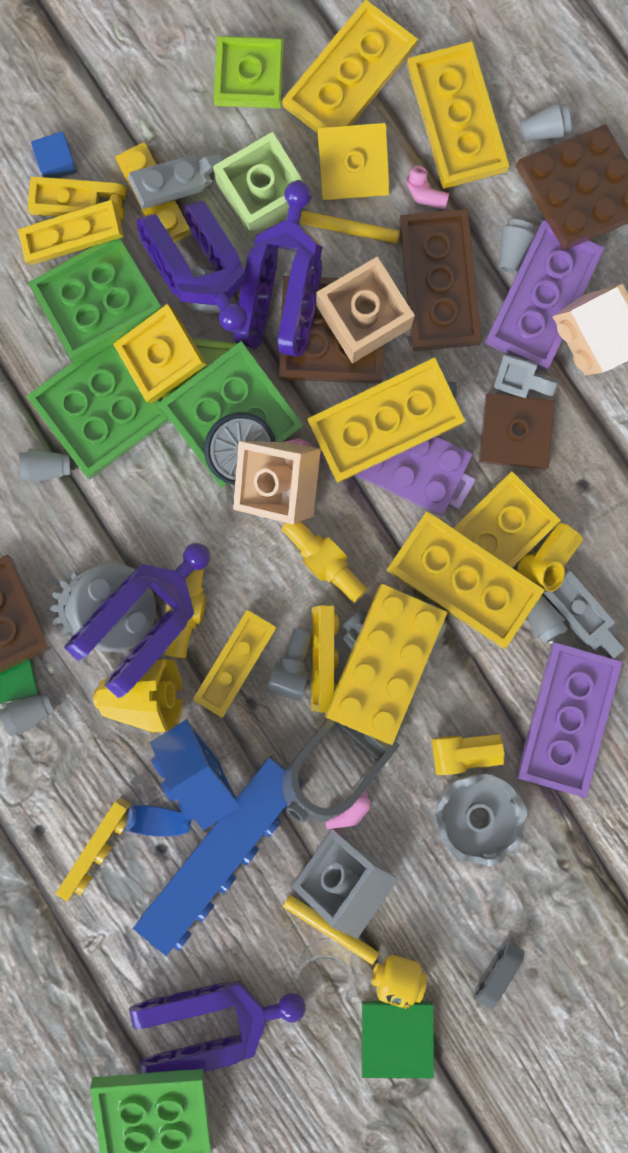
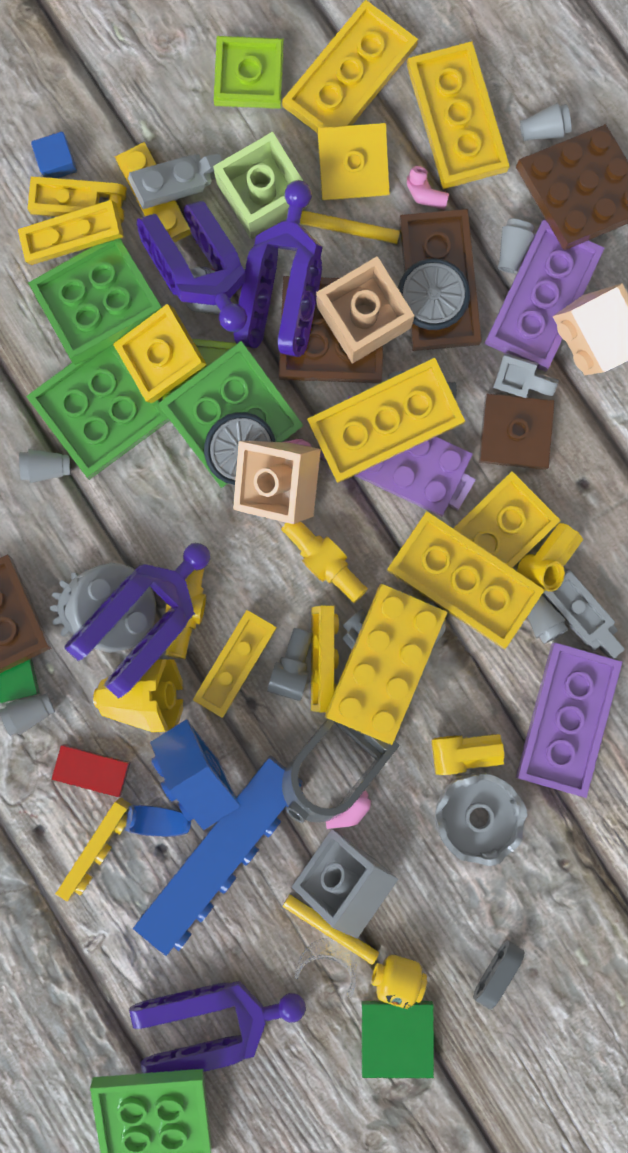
(90, 770): none -> red tile
(435, 293): none -> light grey wheel

